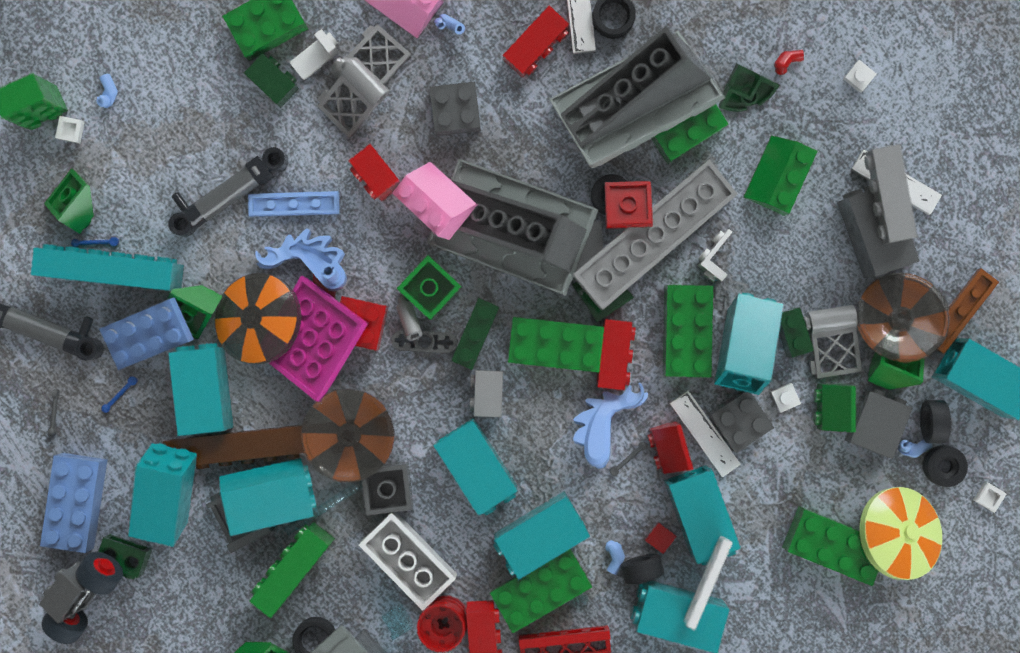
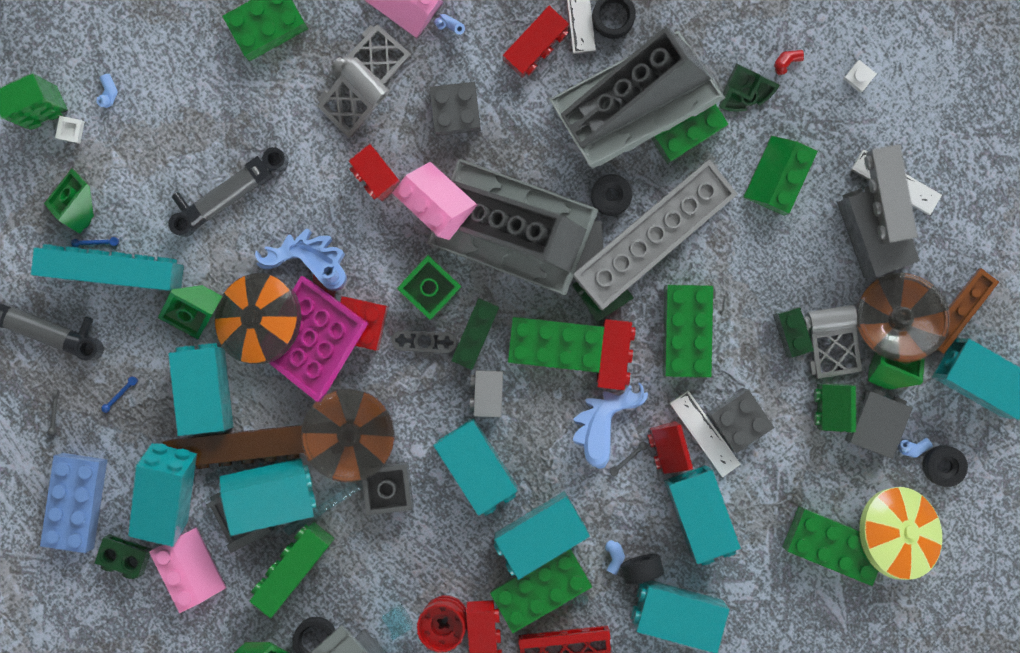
(73, 592): brick -> none
(146, 333): medium blue piece -> none
(188, 570): none -> bright pink slope
(271, 80): dark green brick -> none
(293, 204): light blue tile -> none
(315, 55): white bracket -> none
(408, 319): light grey cylinder -> none
(408, 560): white brick -> none
(628, 204): red tile -> none
(660, 538): red tile -> none
(707, 582): white tile -> none
(712, 271): white bracket -> none
(749, 343): brick -> none
(785, 397): white plate -> none
(935, 421): black tyre -> none
(989, 497): white tile -> none

